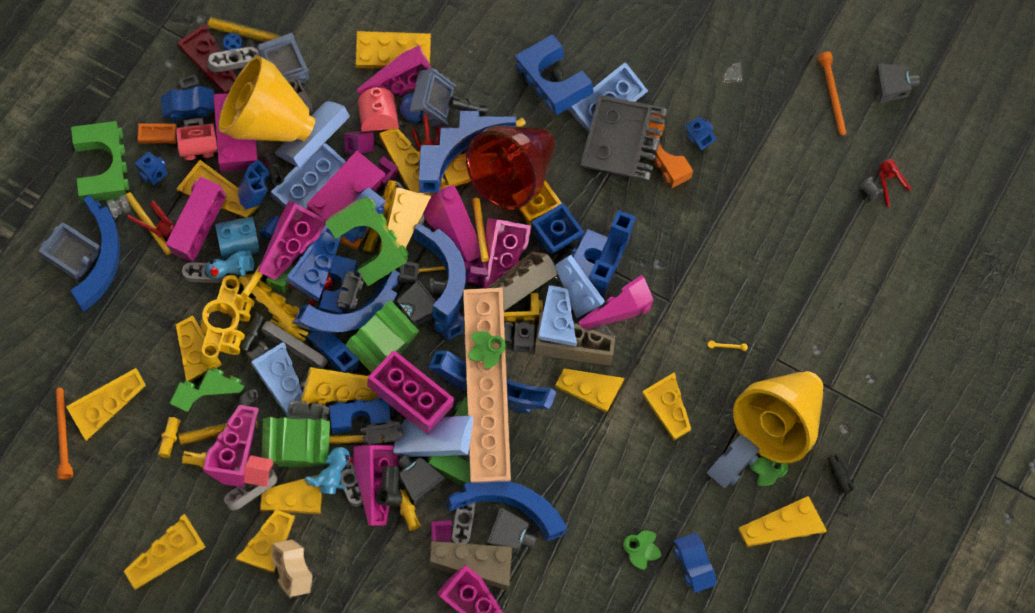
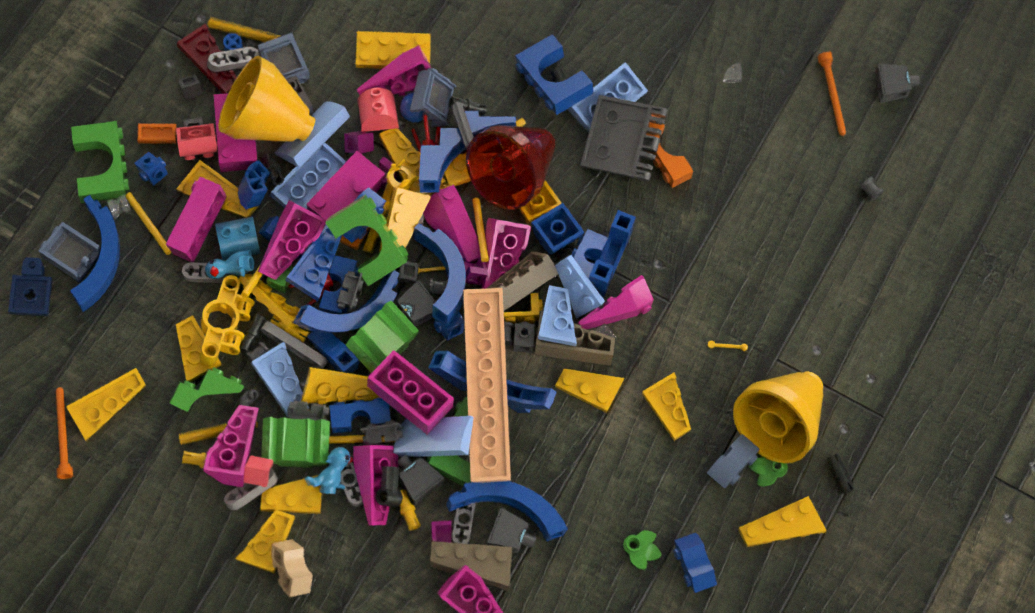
(29, 281): none -> dark blue plate
(165, 225): red plant -> none
(169, 437): yellow pin -> none
(172, 548): yellow wing -> none
(187, 103): blue brick -> none
(406, 183): none -> yellow piece
(462, 123): none -> dark grey axle
(483, 349): bright green plate -> none
(700, 132): blue brick -> none
(890, 170): red plant -> none

